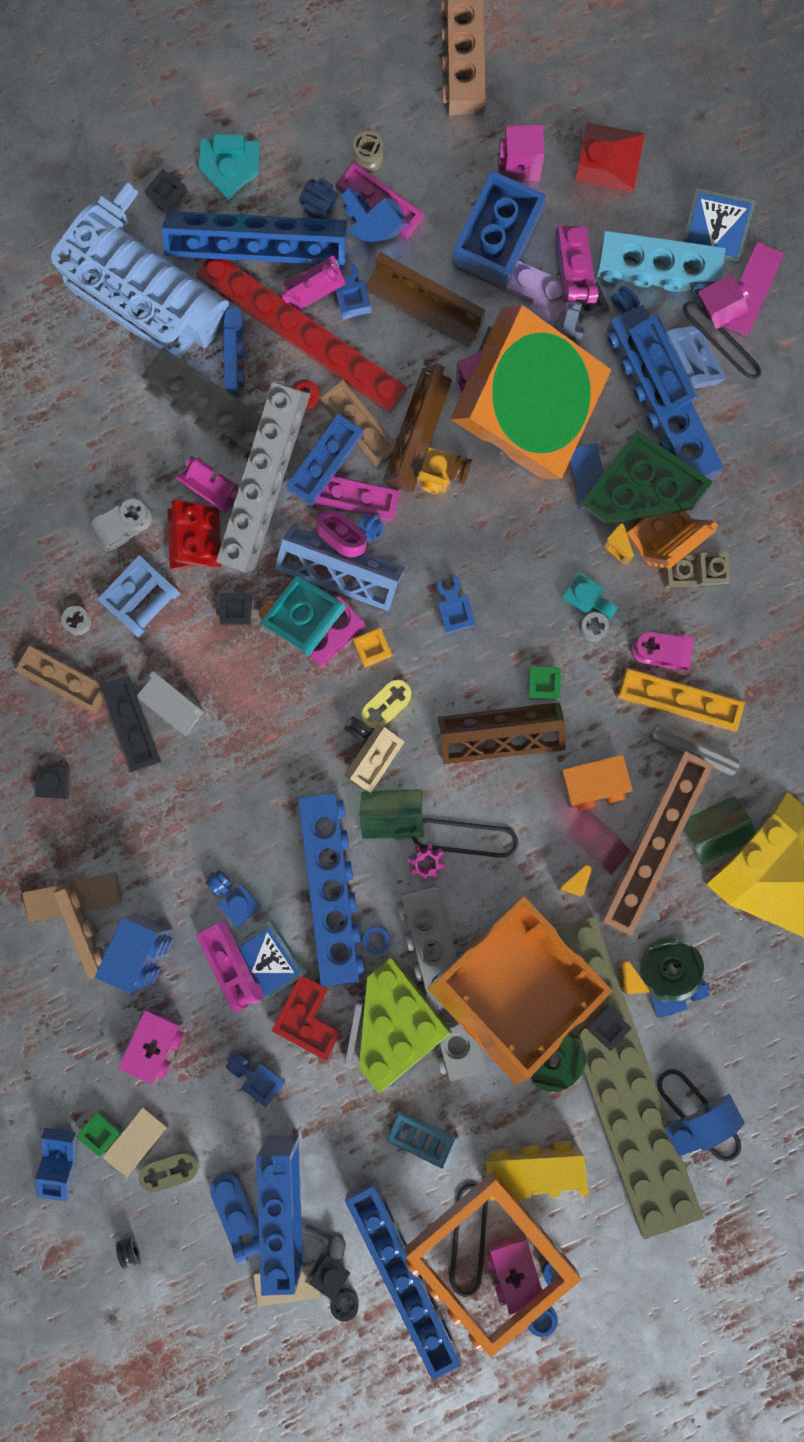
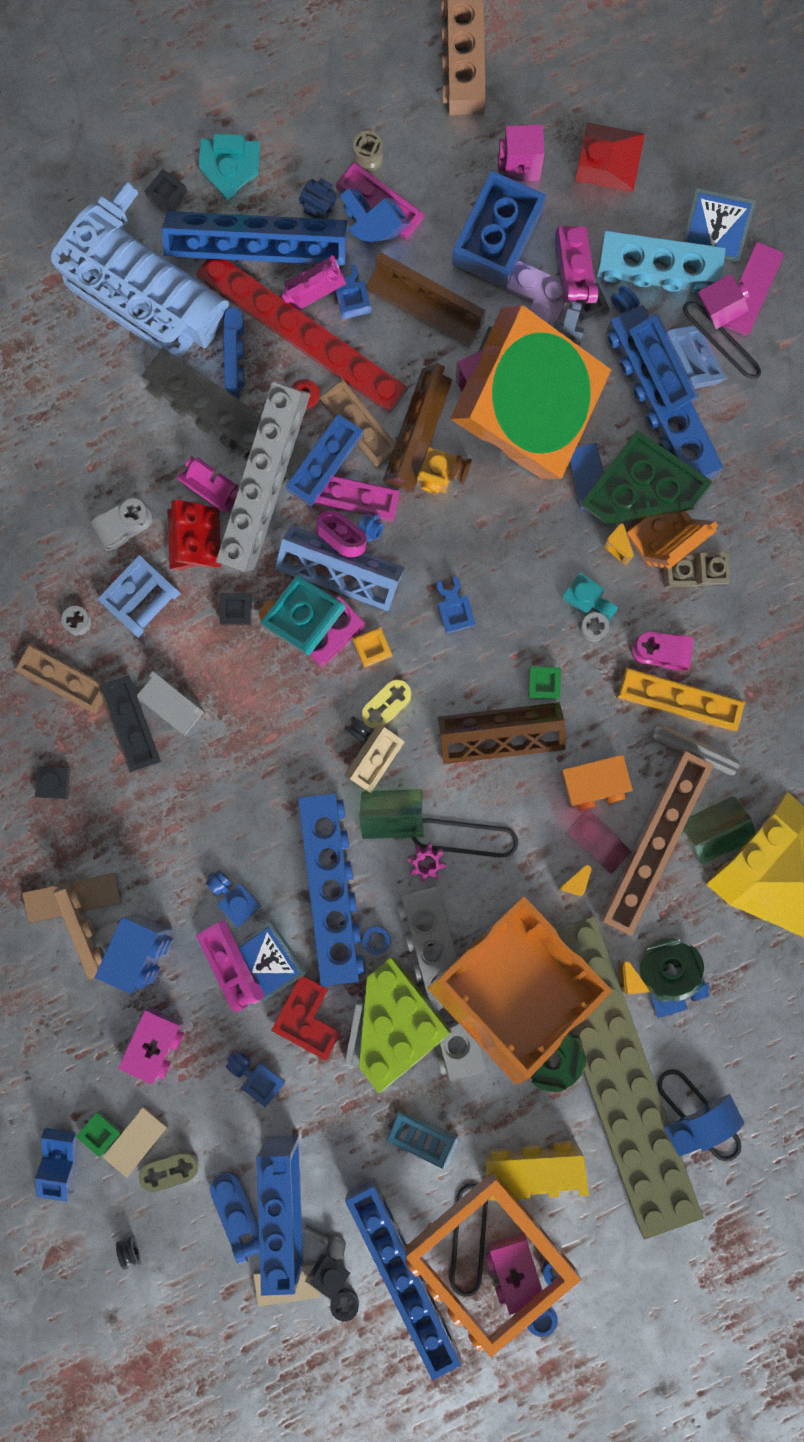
(608, 1028): black plate -> none

